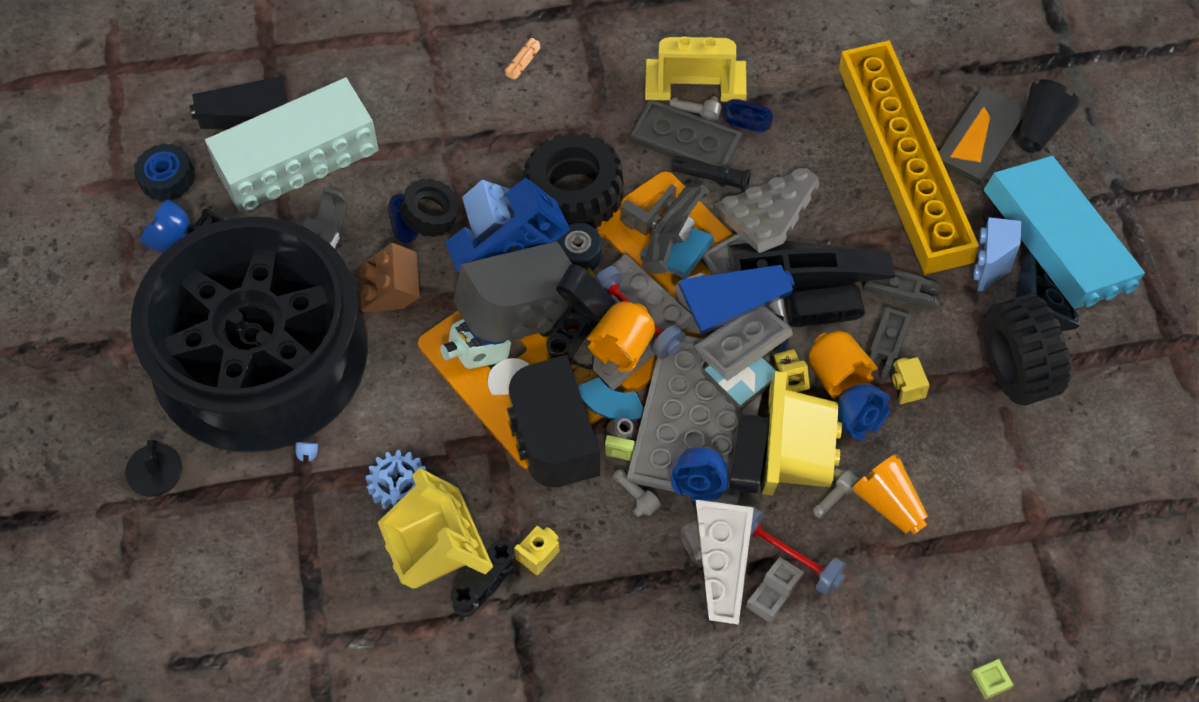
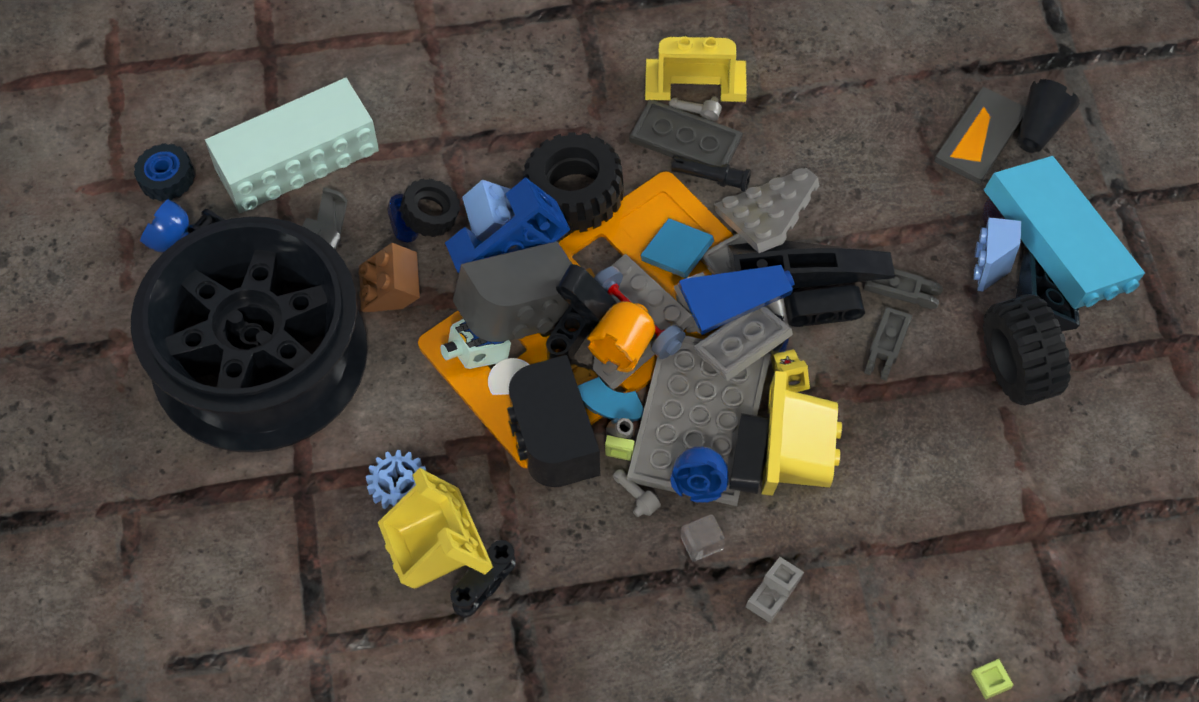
(153, 470): black shield -> none
(237, 104): black slope -> none
(306, 448): light blue hinge -> none
(522, 58): light nougat axle -> none
(537, 557): light yellow brick -> none
(582, 245): black wheel -> none
(642, 221): dark grey bracket -> none
(672, 229): dark grey plate -> none
(724, 548): white wing -> none
(745, 385): tile -> none
(748, 115): clear blue plate -> none
(830, 575): axle -> none
(840, 362): light orange cylinder -> none
(844, 482): light grey piece -> none
(862, 409): blue cylinder -> none
(893, 495): light orange cone -> none
(908, 158): yellow brick -> none
(910, 380): light yellow brick -> none

